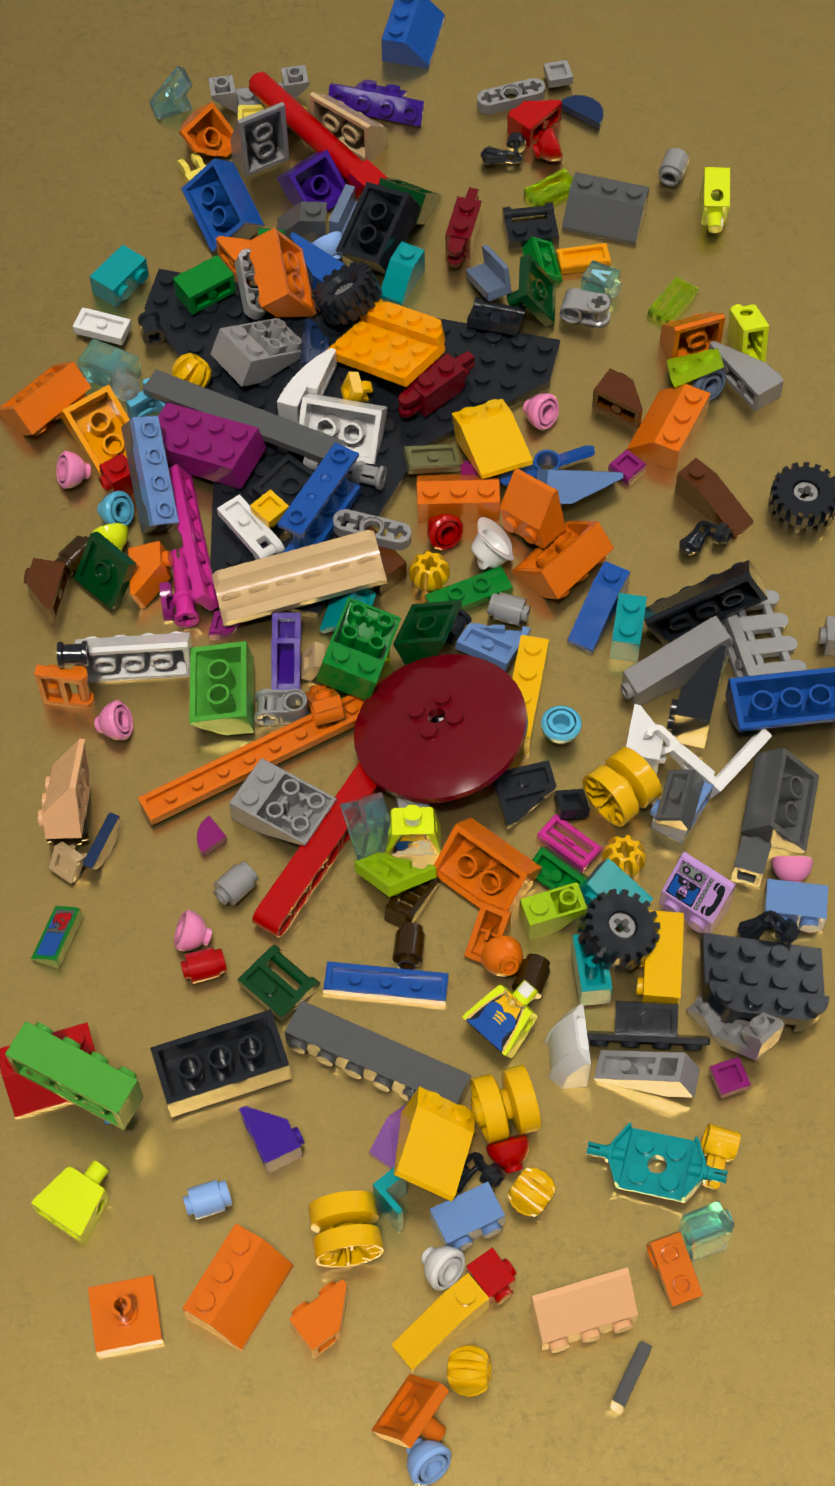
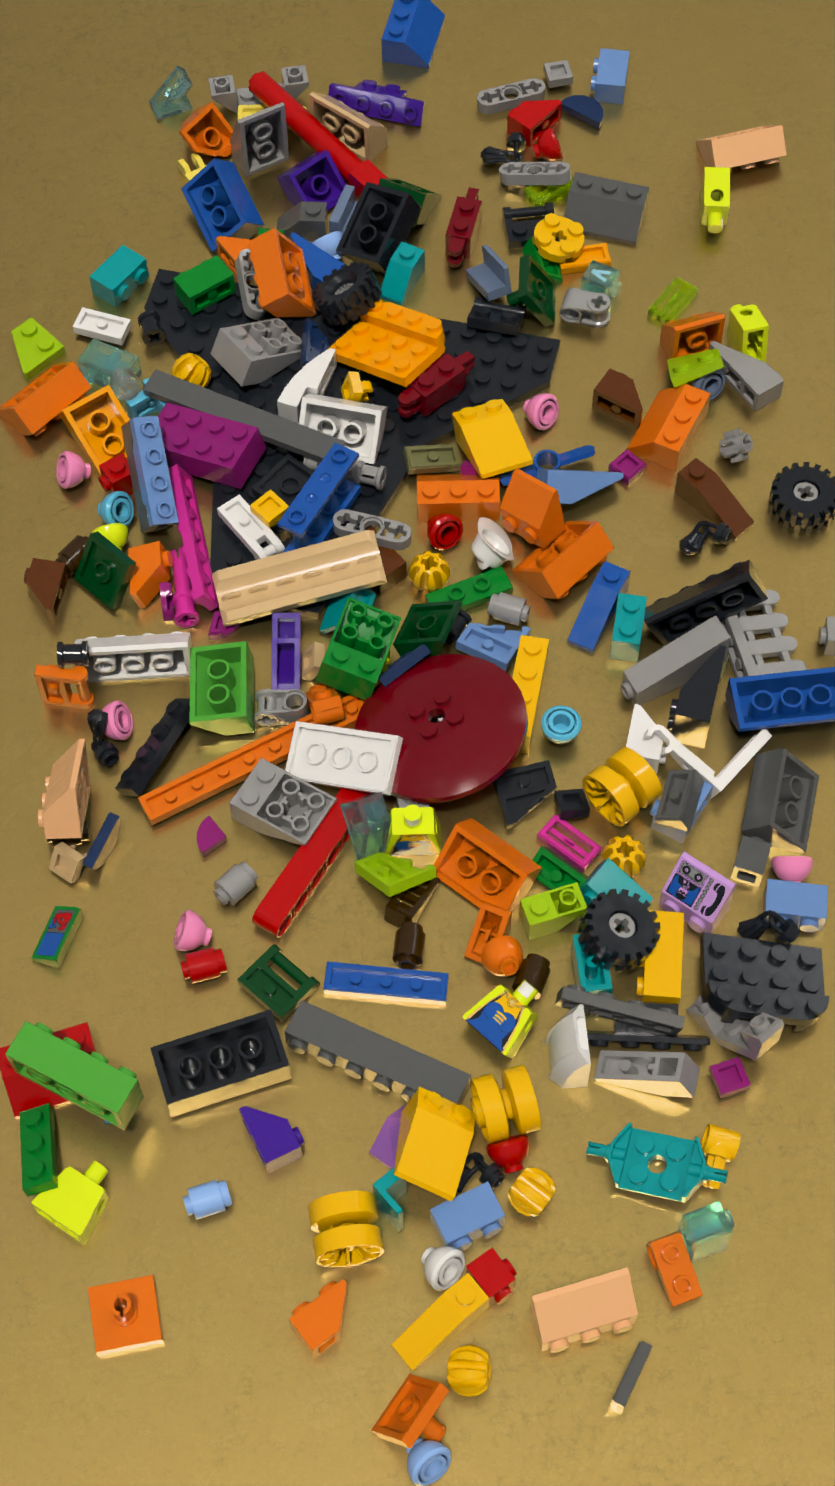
(35, 347): none -> lime wing
(38, 1150): none -> green plate
(105, 754): none -> black piece
(155, 749): none -> black plate
(237, 1287): orange slope -> none
(344, 757): none -> white tile
(403, 664): none -> dark blue tile
(524, 173): none -> light grey beam
(562, 227): none -> yellow plate
(611, 76): none -> medium blue brick
(630, 1012): none -> dark grey plate
(673, 166): light grey brick -> none
(736, 445): none -> light grey gear
(744, 147): none -> light nougat slope

